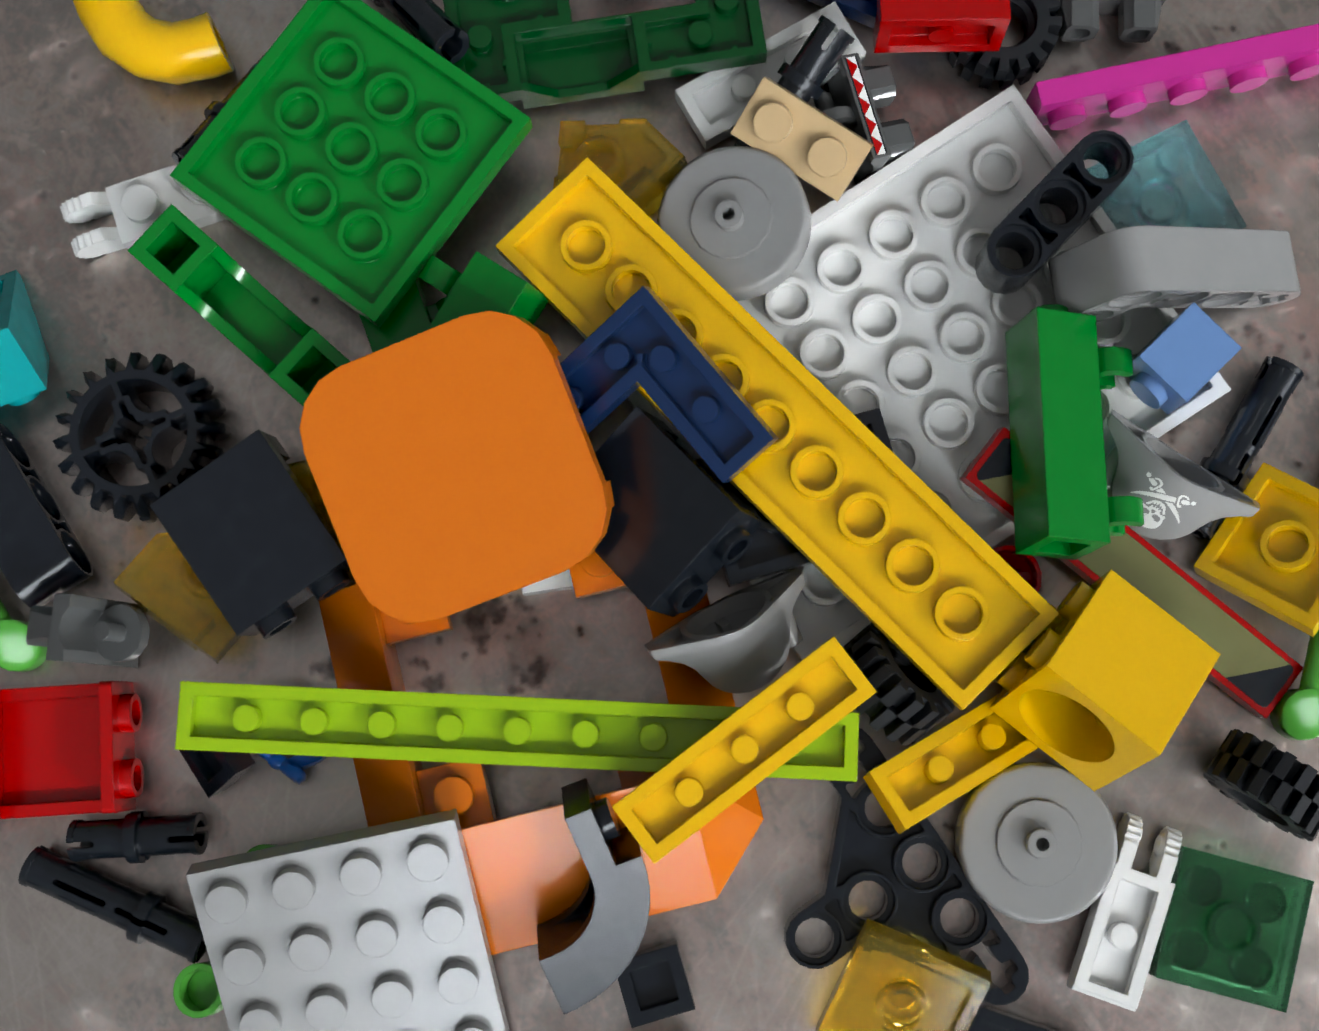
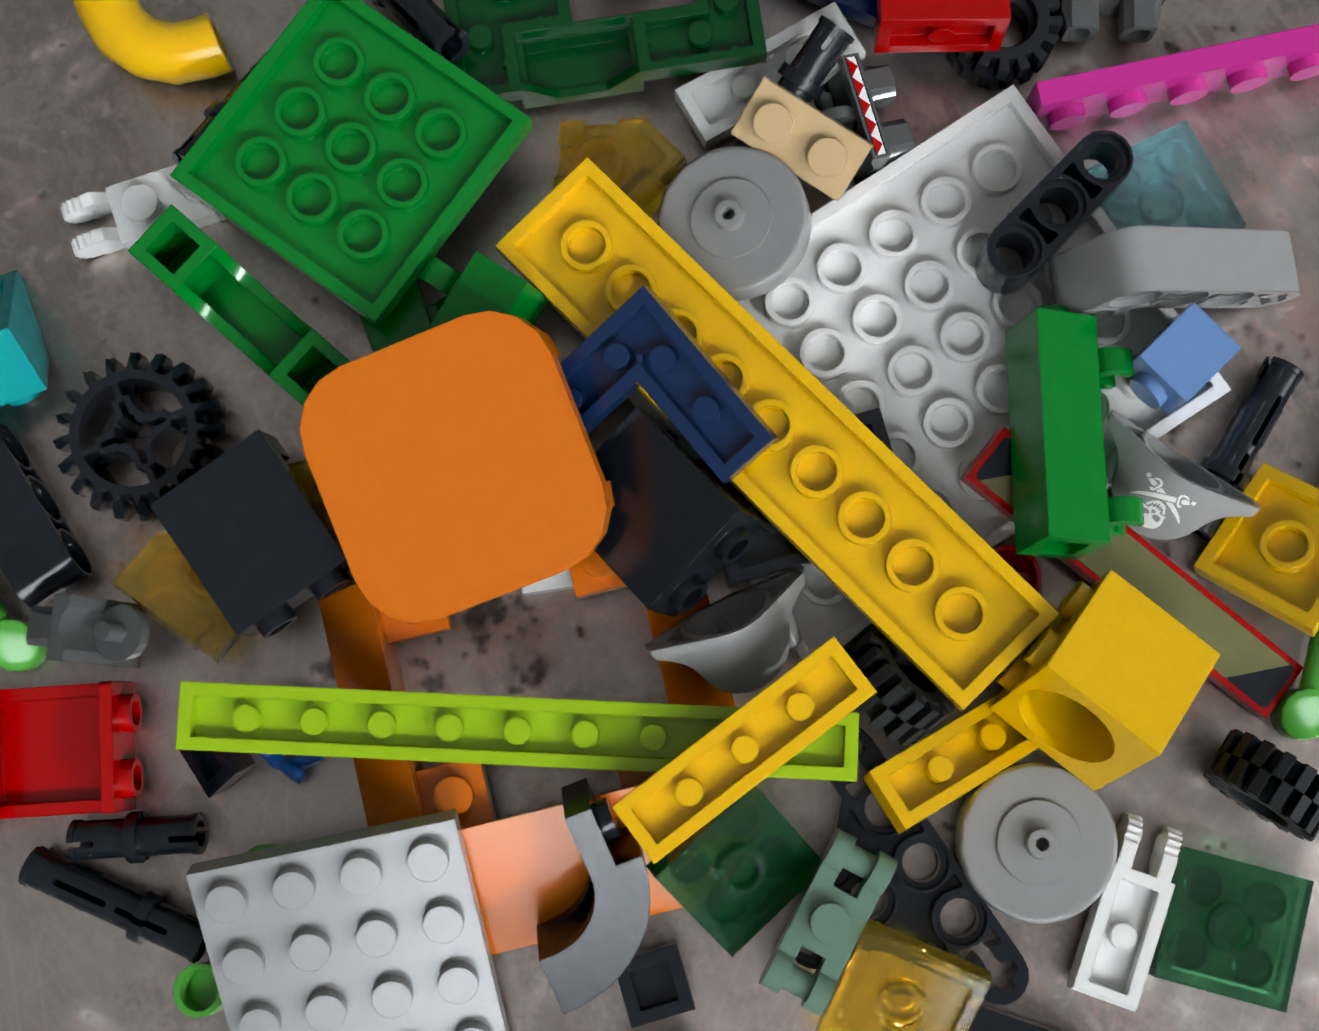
(738, 870): none -> clear green plate
(828, 921): none -> sand green plate

